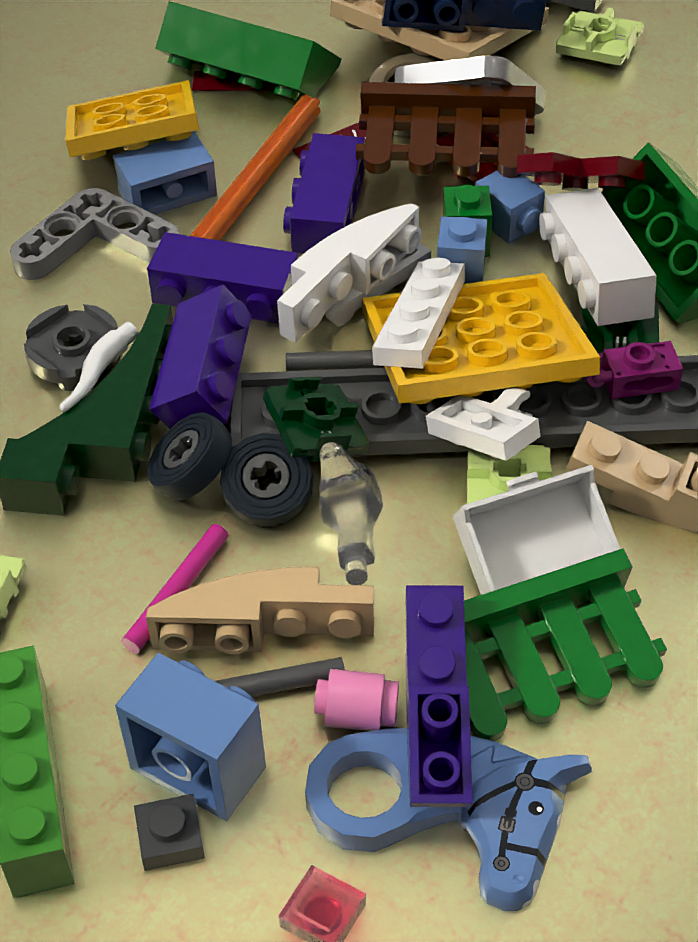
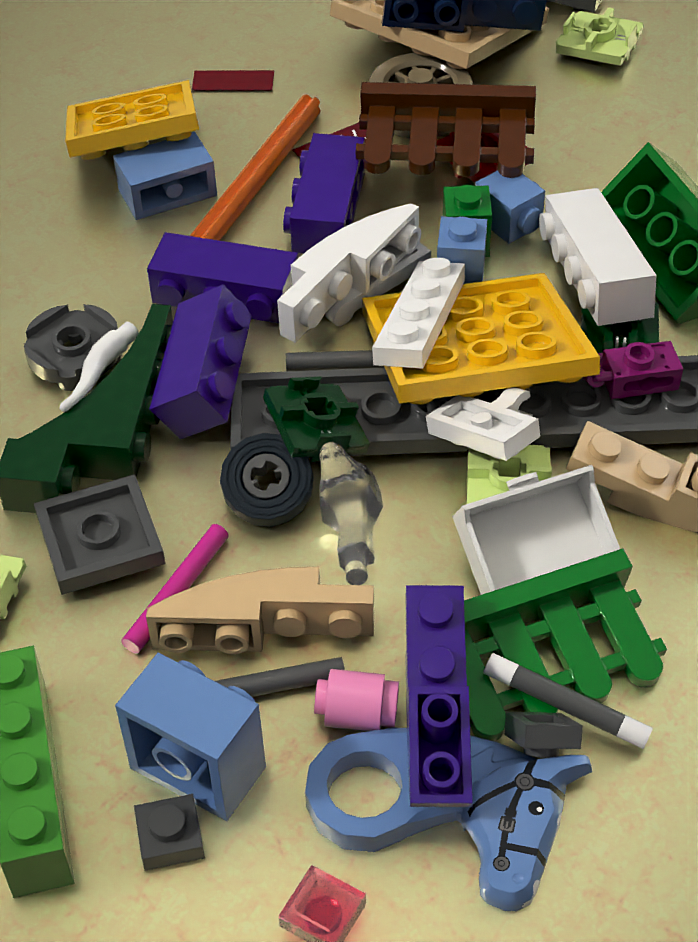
(89, 215): light grey beam -> none
(99, 534): none -> dark grey plate
(189, 456): black bush -> none
(246, 51): green slope -> none
(473, 71): light grey beam -> none
(543, 733): none -> dark grey plate
(568, 700): none -> dark grey bar
(577, 173): dark red plate -> none

